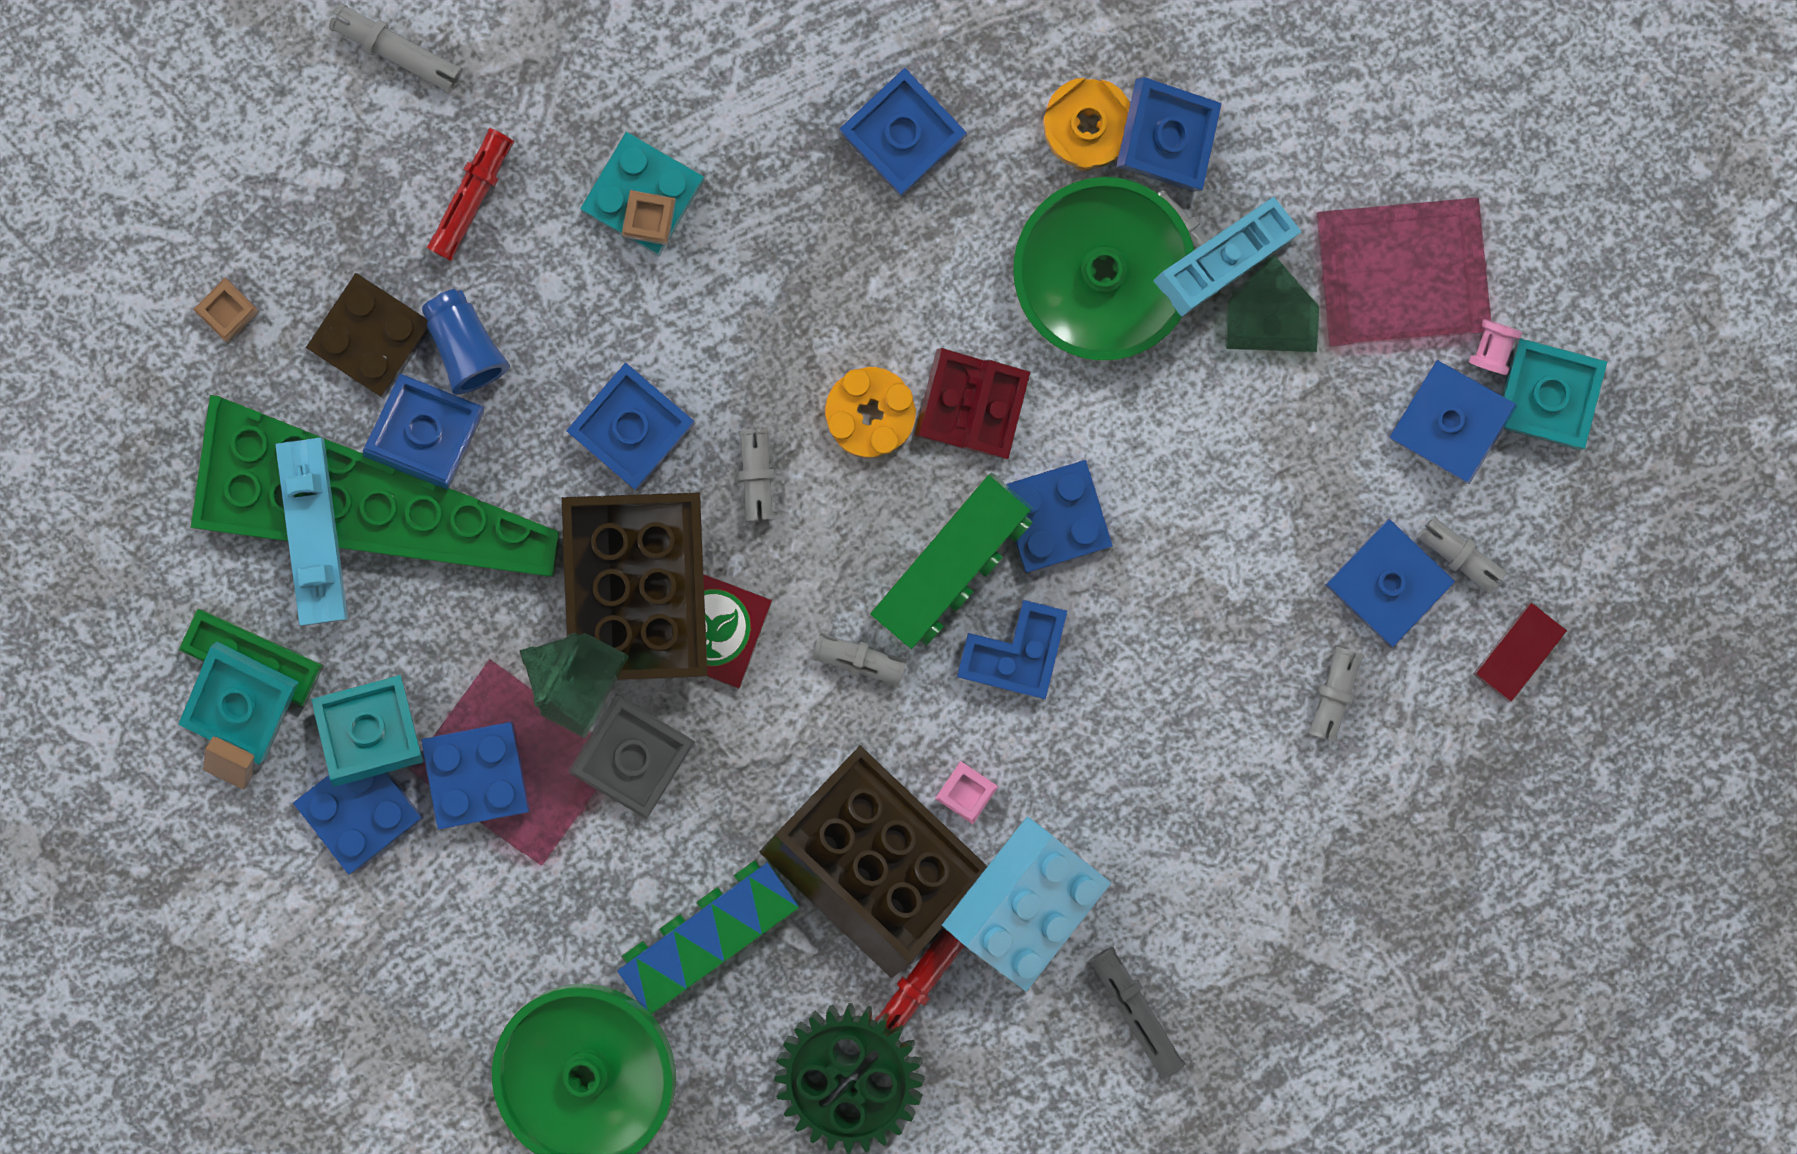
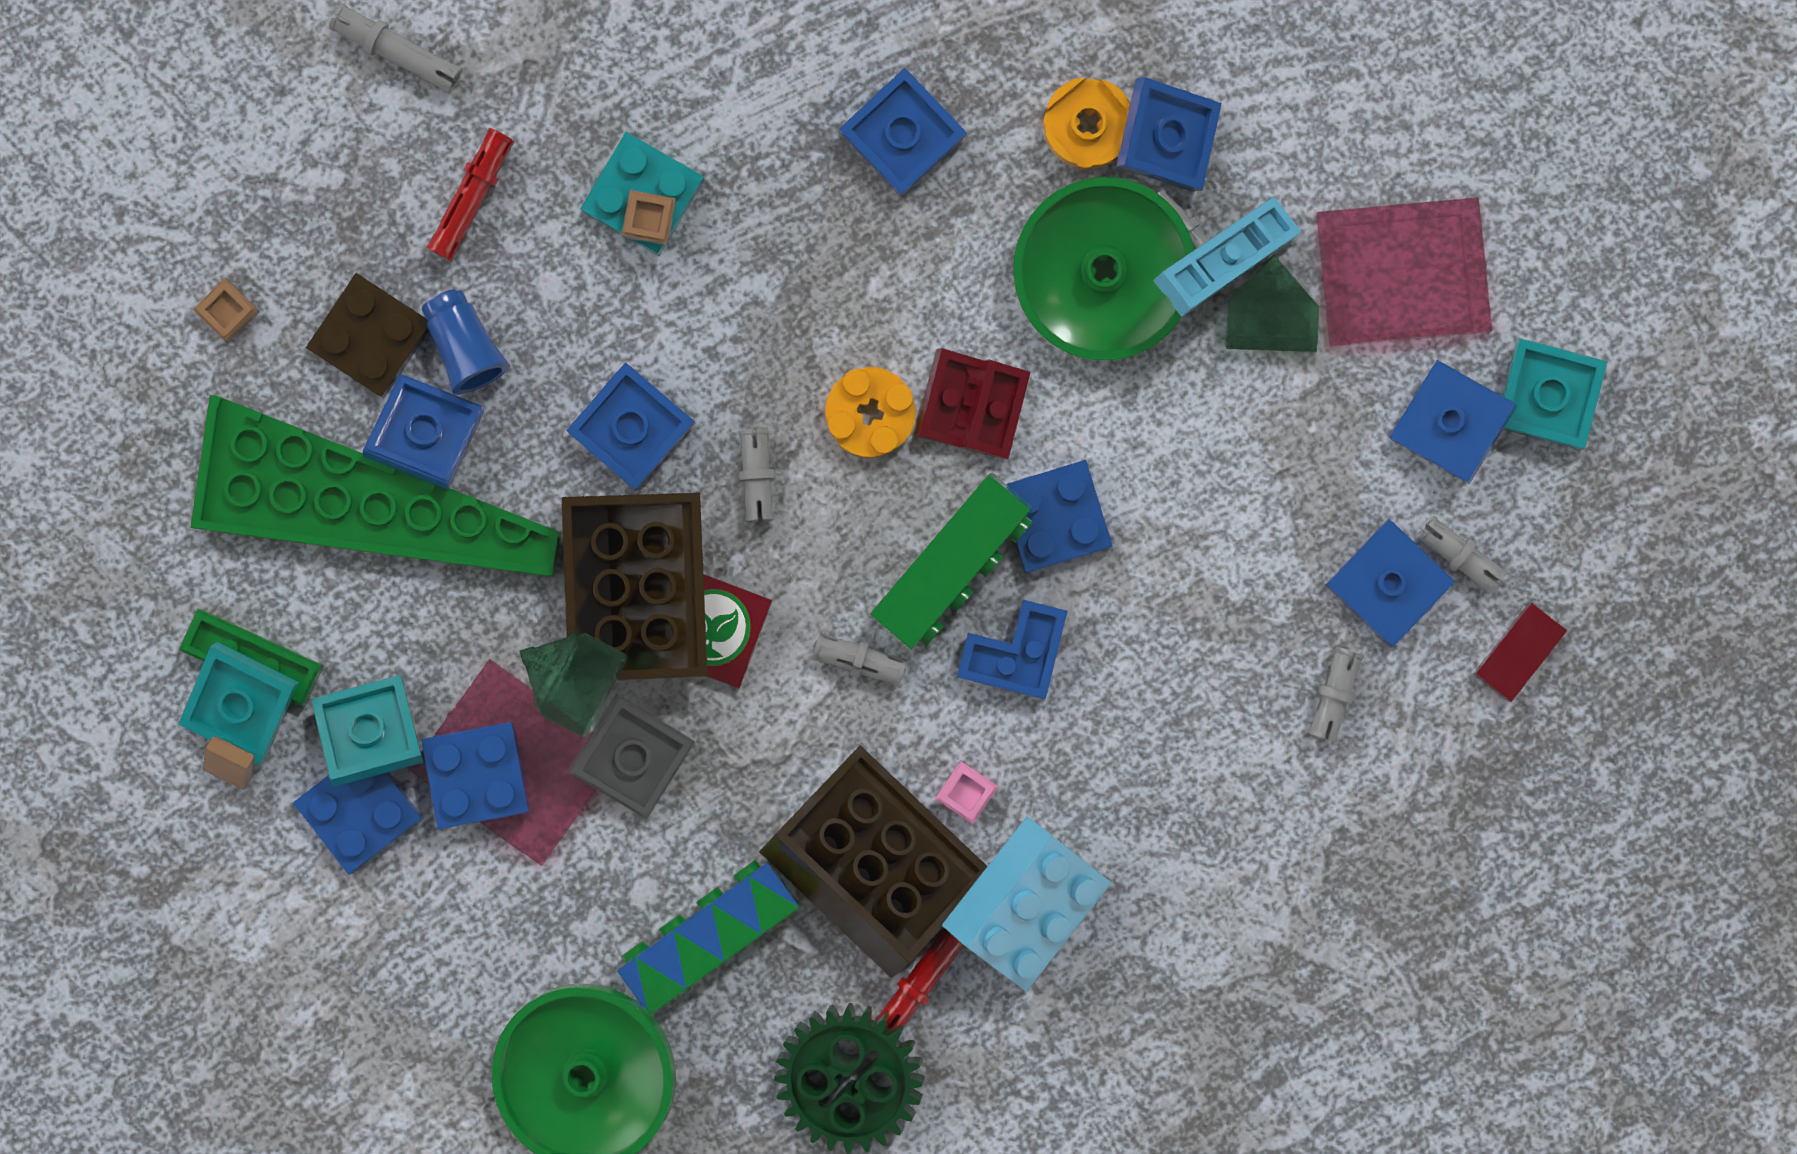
(311, 532): medium azure hinge -> none
(1137, 1013): dark grey pin -> none
(1495, 347): bright pink bush -> none

